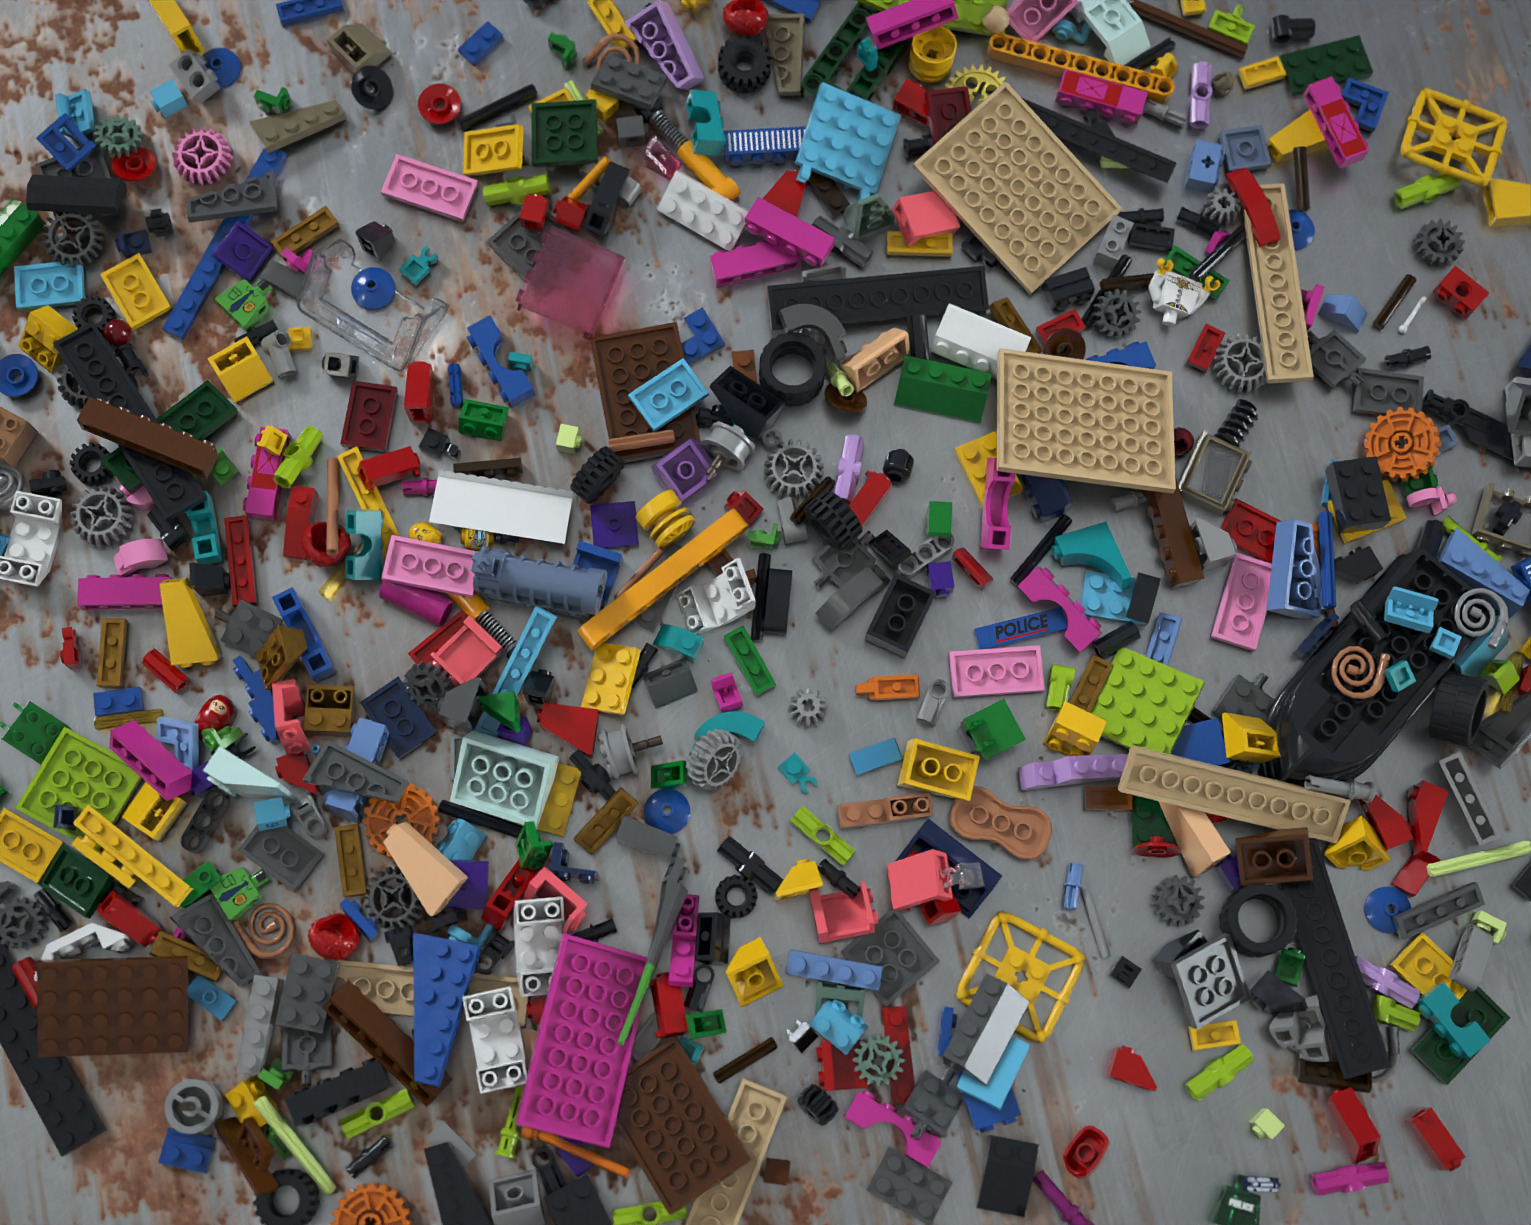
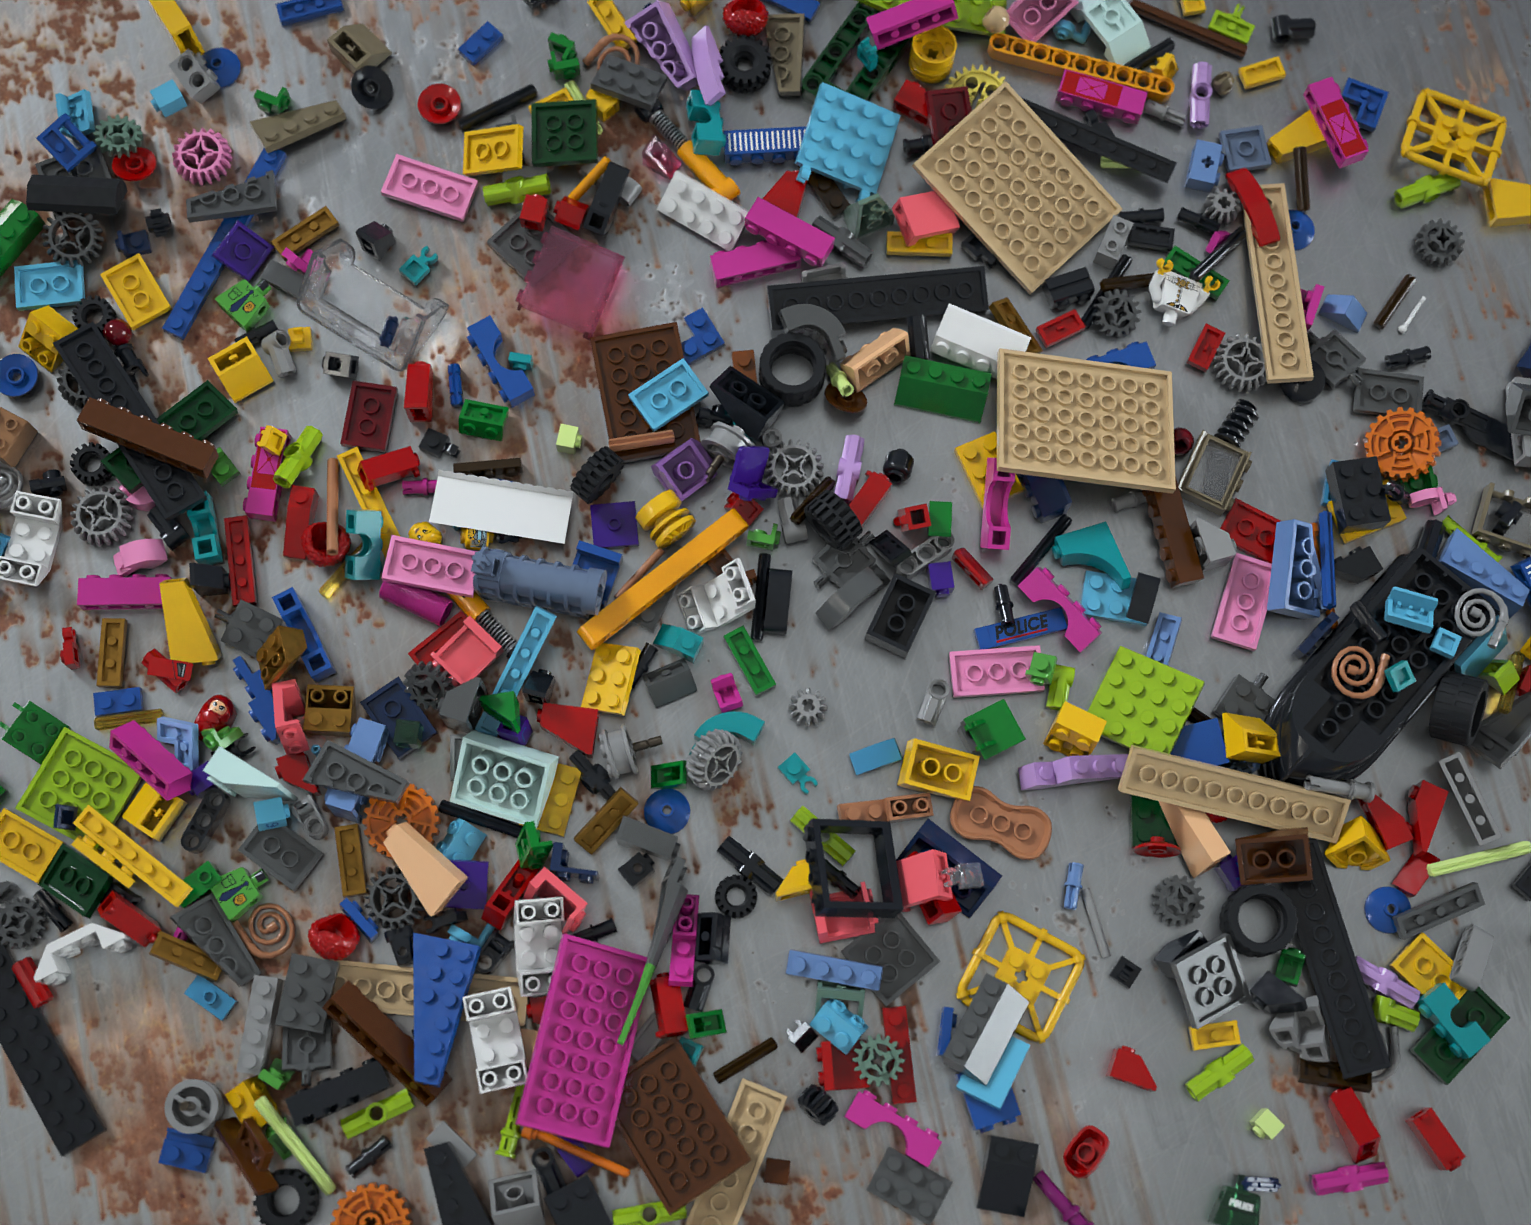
(112, 1006): reddish brown plate -> none
(170, 668): none -> red sticker
(374, 297): blue dish -> none
(388, 331): none -> dark blue axle
(408, 734): none -> clear green brick
(564, 69): none -> green bracket
(632, 131): dark grey brick -> none
(635, 878): none -> black brick
(707, 67): none -> lavender slope
(748, 474): none -> dark purple bracket
(753, 972): yellow slope -> none
(886, 862): none -> black window
(890, 687): orange hinge -> none
(913, 517): none -> red brick
(932, 1104): dark grey plate -> none
(1004, 606): none -> black axle
(1041, 669): none -> bright green bracket
(1071, 339): reddish brown dish -> none
(1091, 683): pearl gold plate -> none
(1107, 799): dark orange plate -> none
(1116, 640): black axle -> none
(1306, 390): none -> black dish
(1335, 59): dark green plate -> none
(1396, 493): none -> black axle
(1472, 292): red brick -> none
(1490, 923): yellowish green bracket -> none

